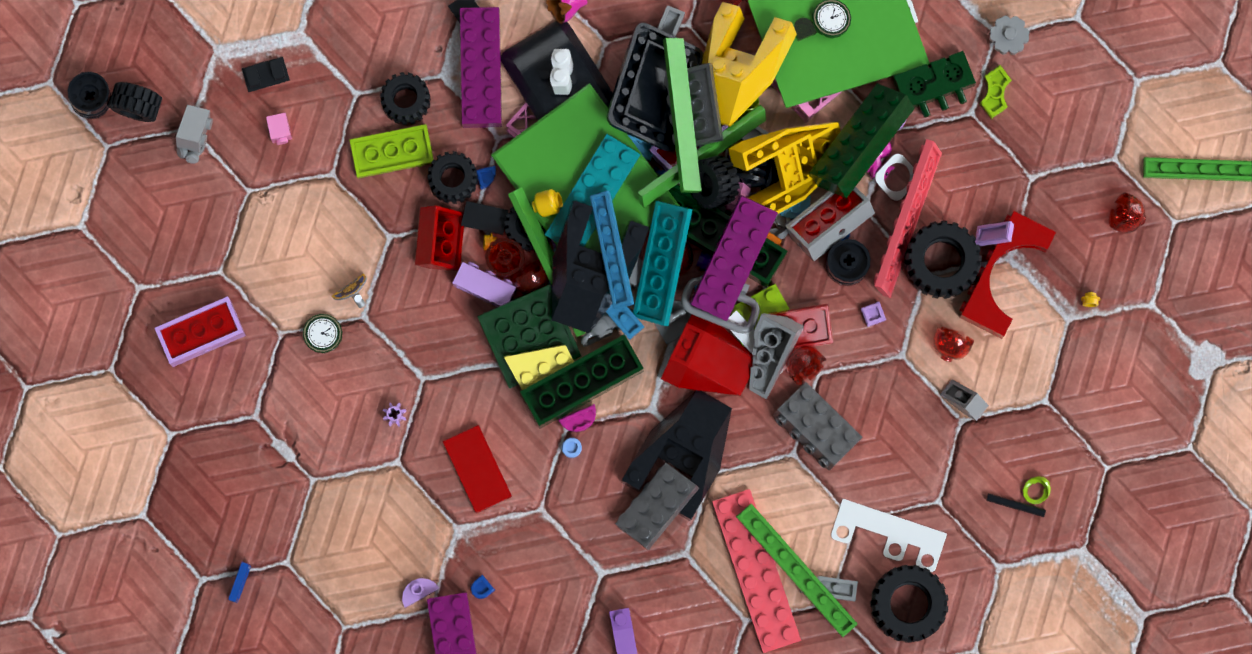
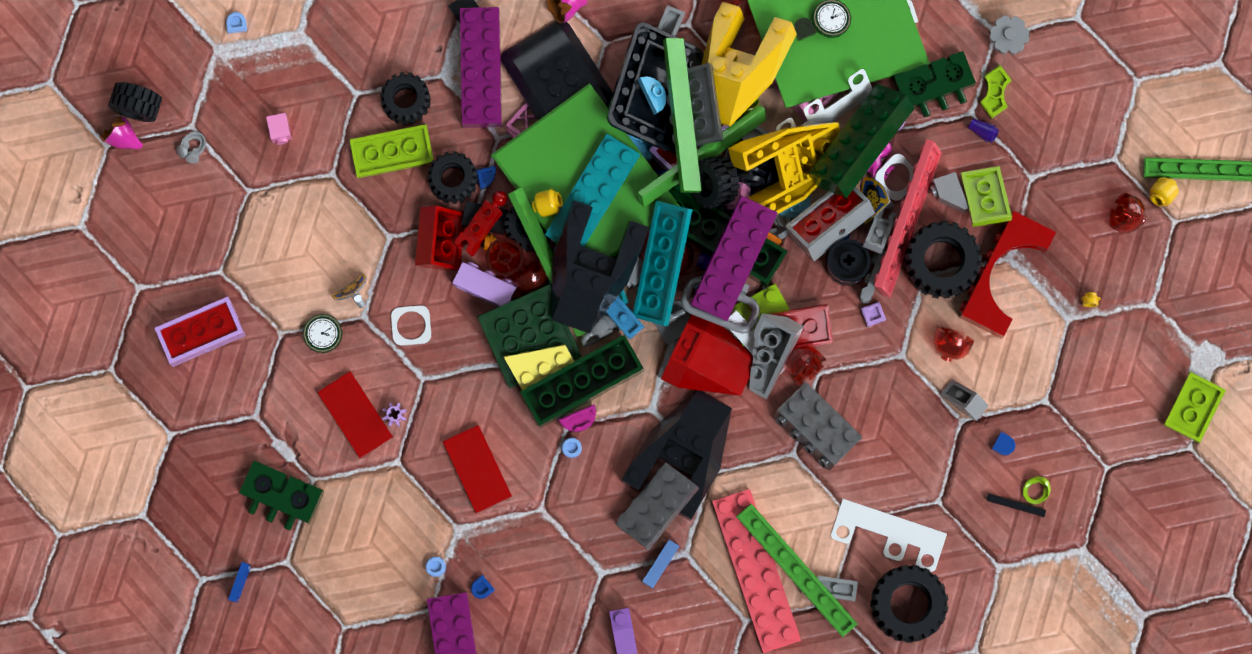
(89, 84): black wheel -> none
(121, 135): none -> dark pink hat
(193, 128): light grey brick -> none
(236, 23): none -> light blue tile
(265, 74): black piece -> none
(281, 494): none -> dark green piece
(355, 415): none -> red tile
(418, 590): lavender plate -> none
(424, 338): none -> white piece
(435, 566): none -> light blue tile
(481, 224): none -> red plate
(561, 71): white brick -> none
(611, 250): dark azure tile -> none
(654, 93): none -> medium azure plate
(660, 564): none -> medium blue piece
(839, 108): none -> white piece
(867, 292): none -> light grey hinge
(877, 195): none -> shield
(879, 232): none -> light grey hinge
(949, 192): none -> light grey slope
(984, 130): none -> dark purple cone
(986, 196): none -> lime plate
(994, 233): lavender tile -> none
(1004, 444): none -> blue tile
(1163, 192): none -> yellow head
(1194, 407): none -> lime plate

